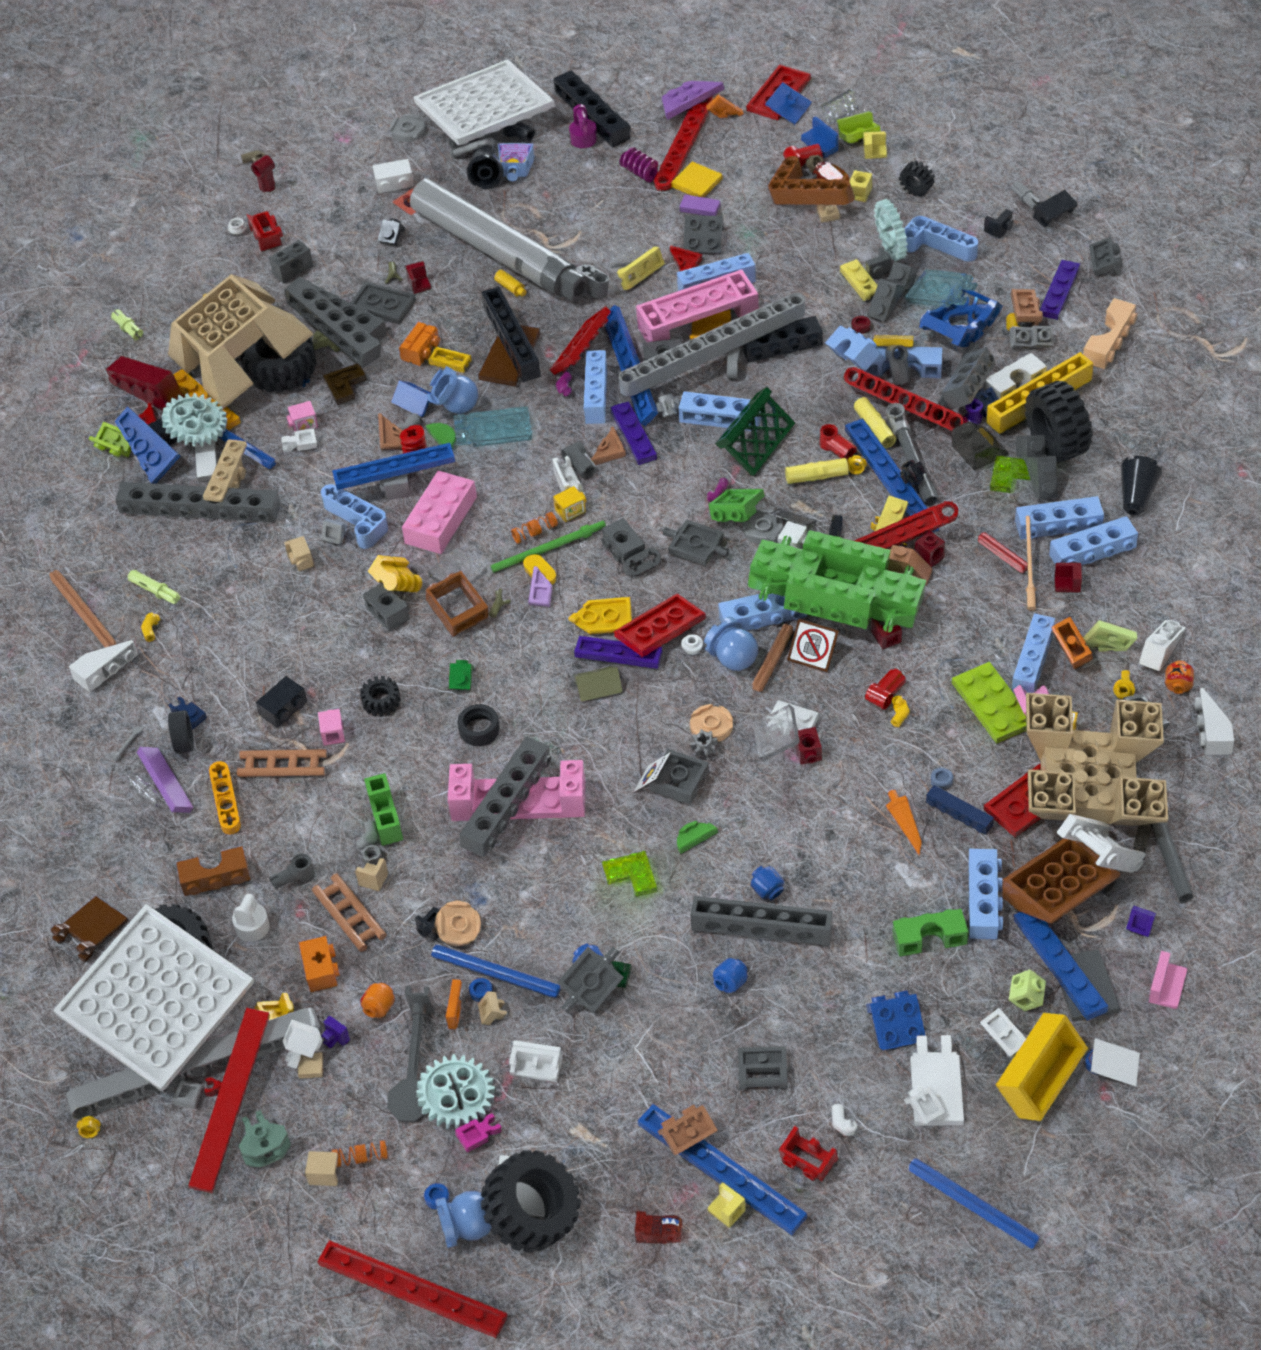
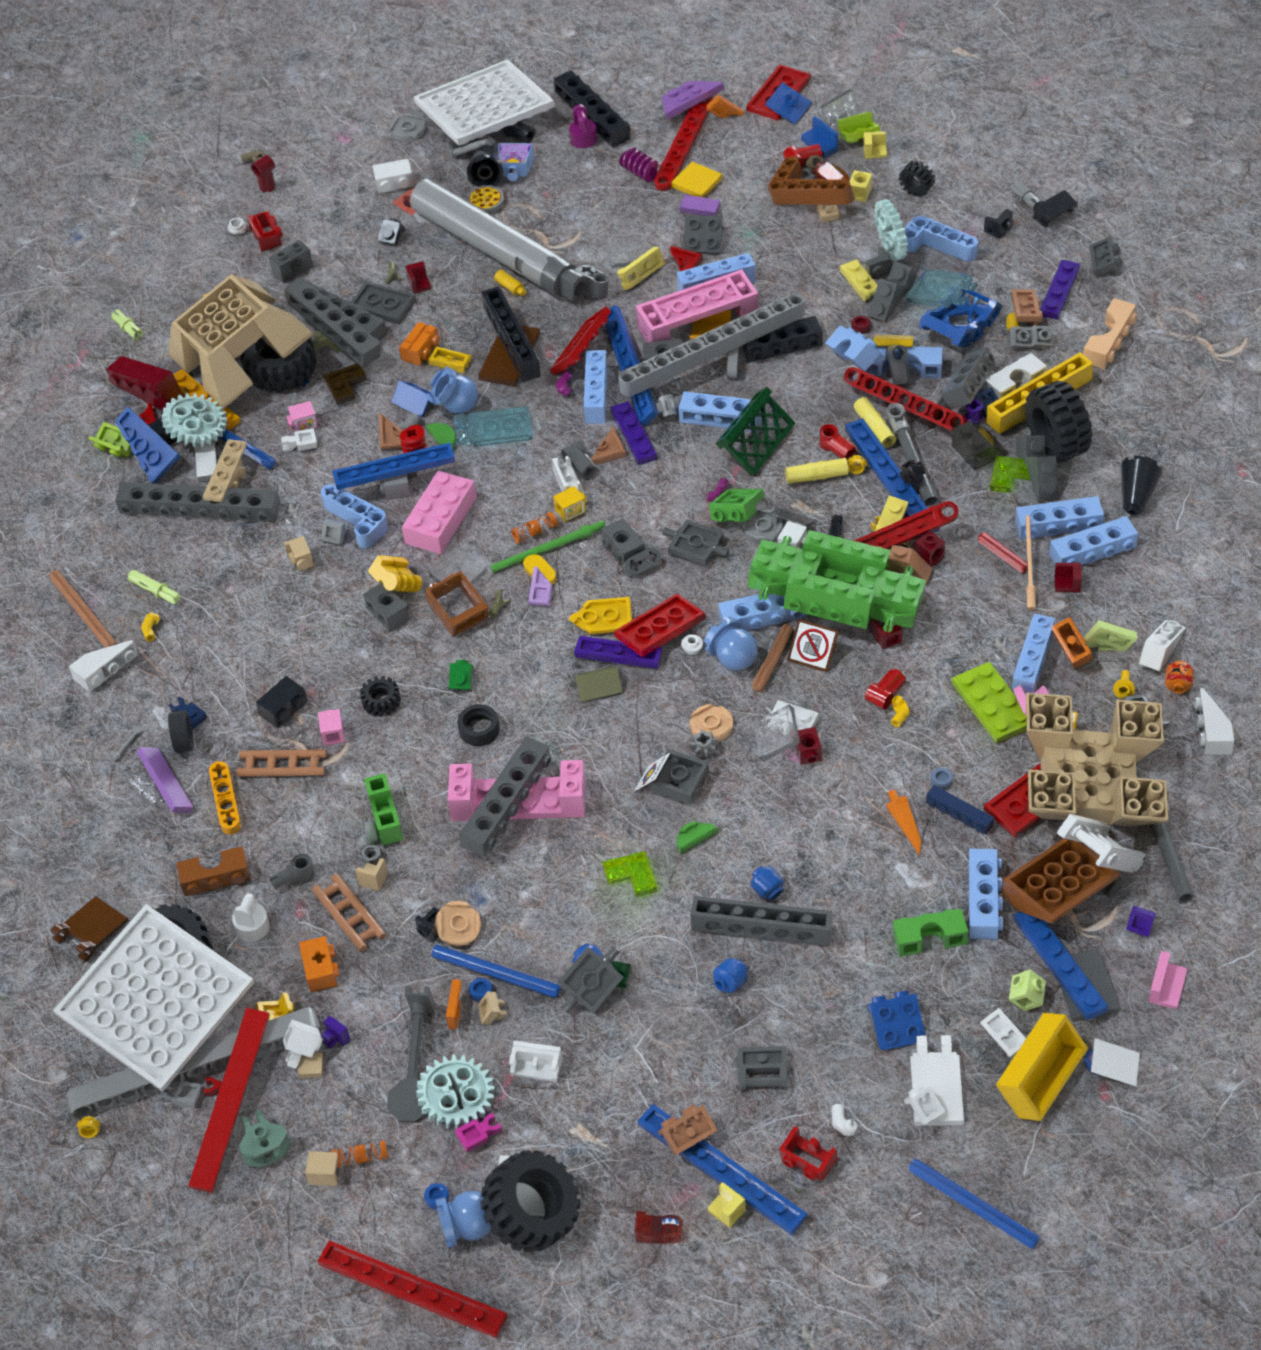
(377, 1000): orange head -> none
(487, 198): none -> tile

